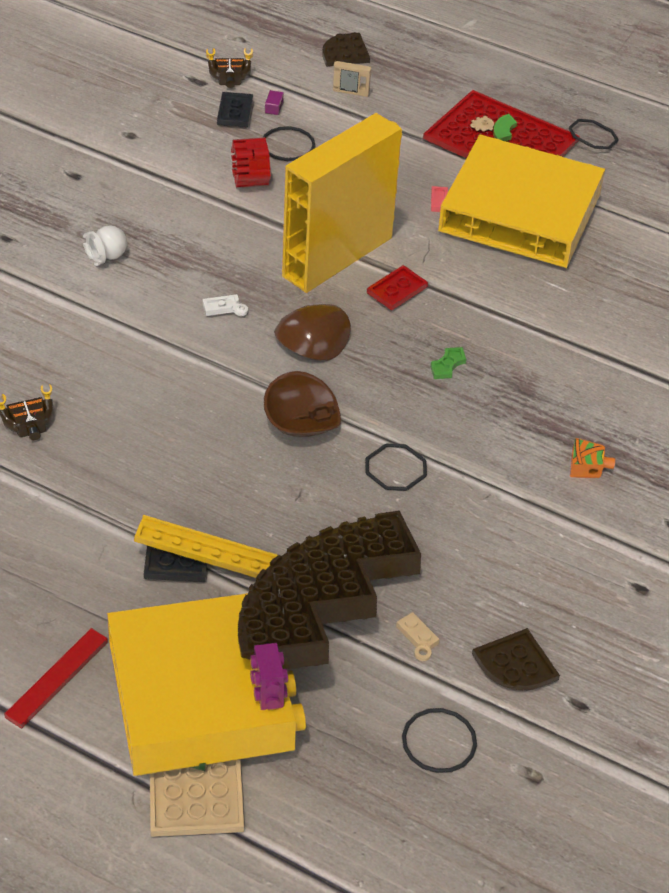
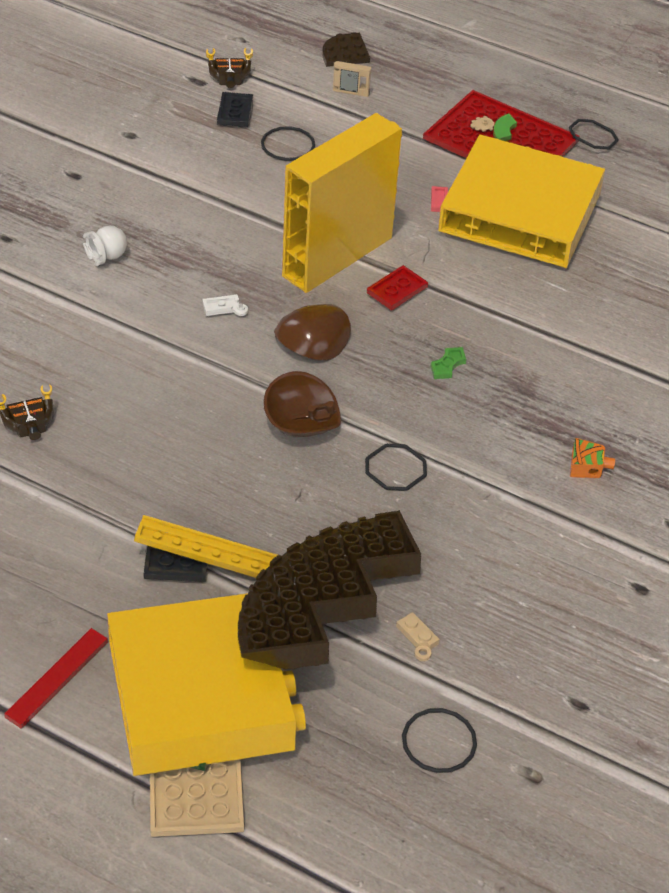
(251, 162): red piece -> none
(268, 676): magenta brick -> none
(274, 102): magenta piece -> none
(516, 662): dark brown plate -> none

